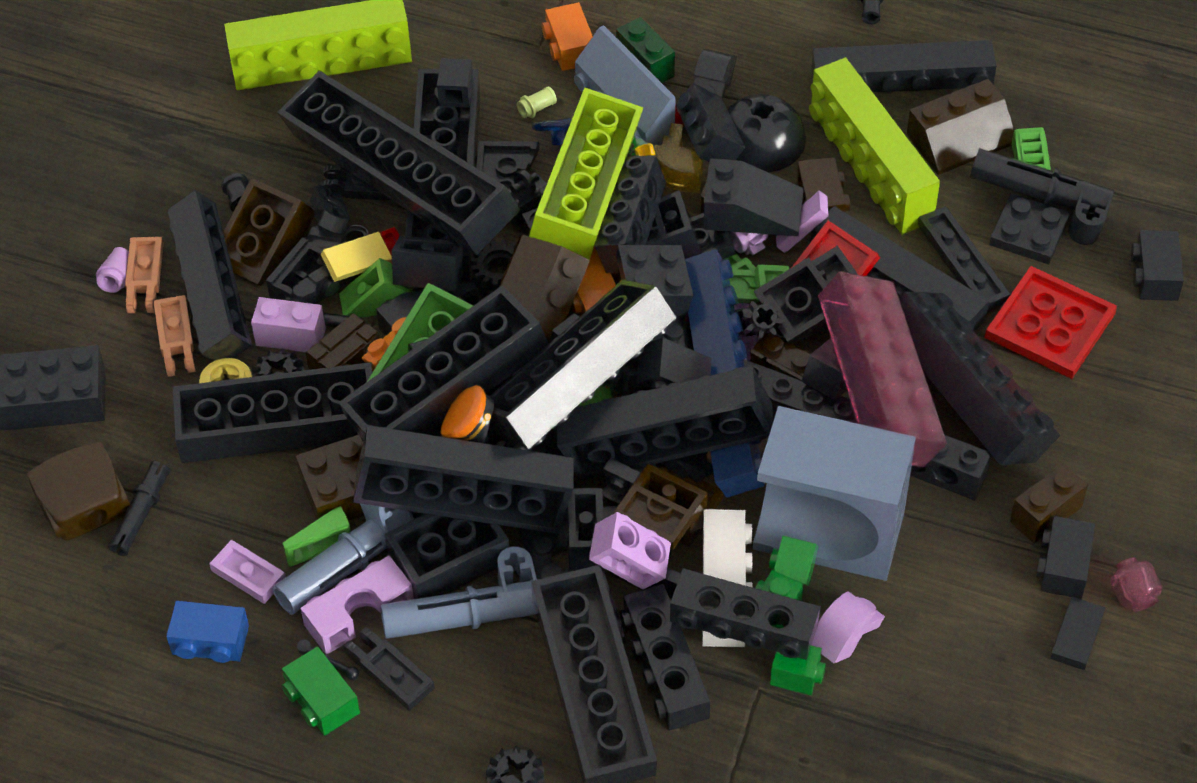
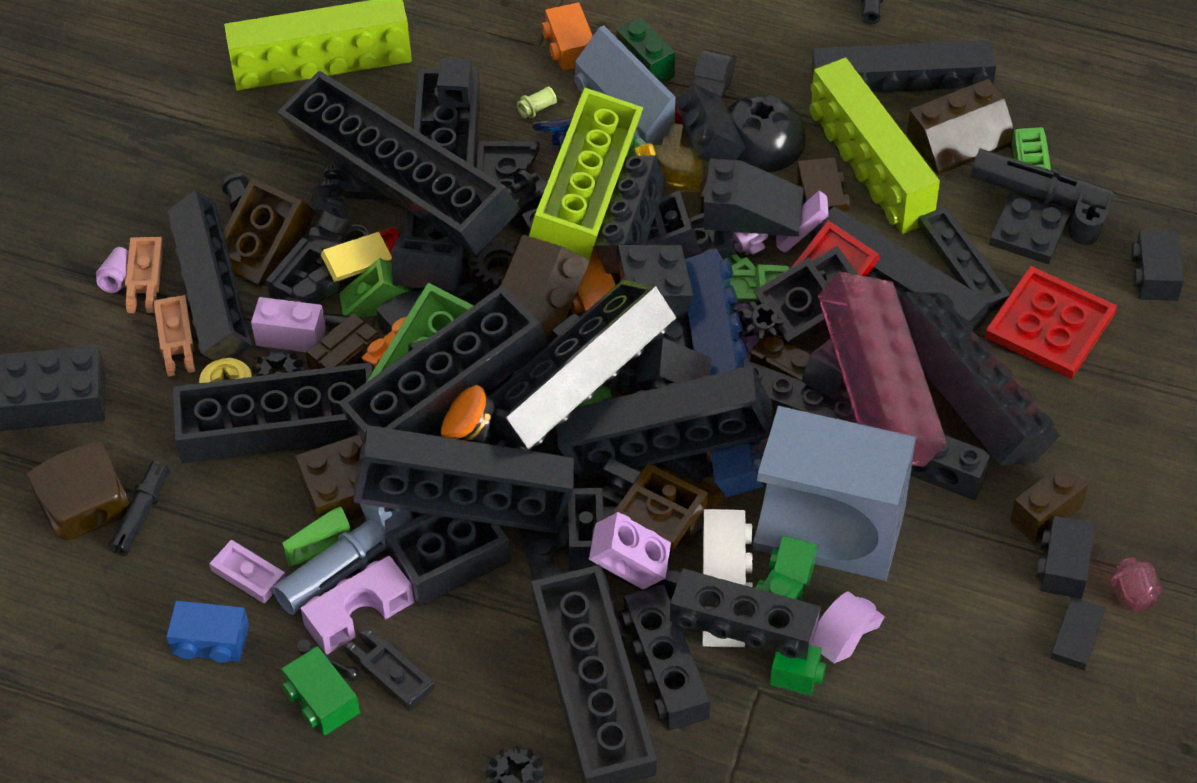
(469, 606): sand blue piece -> none

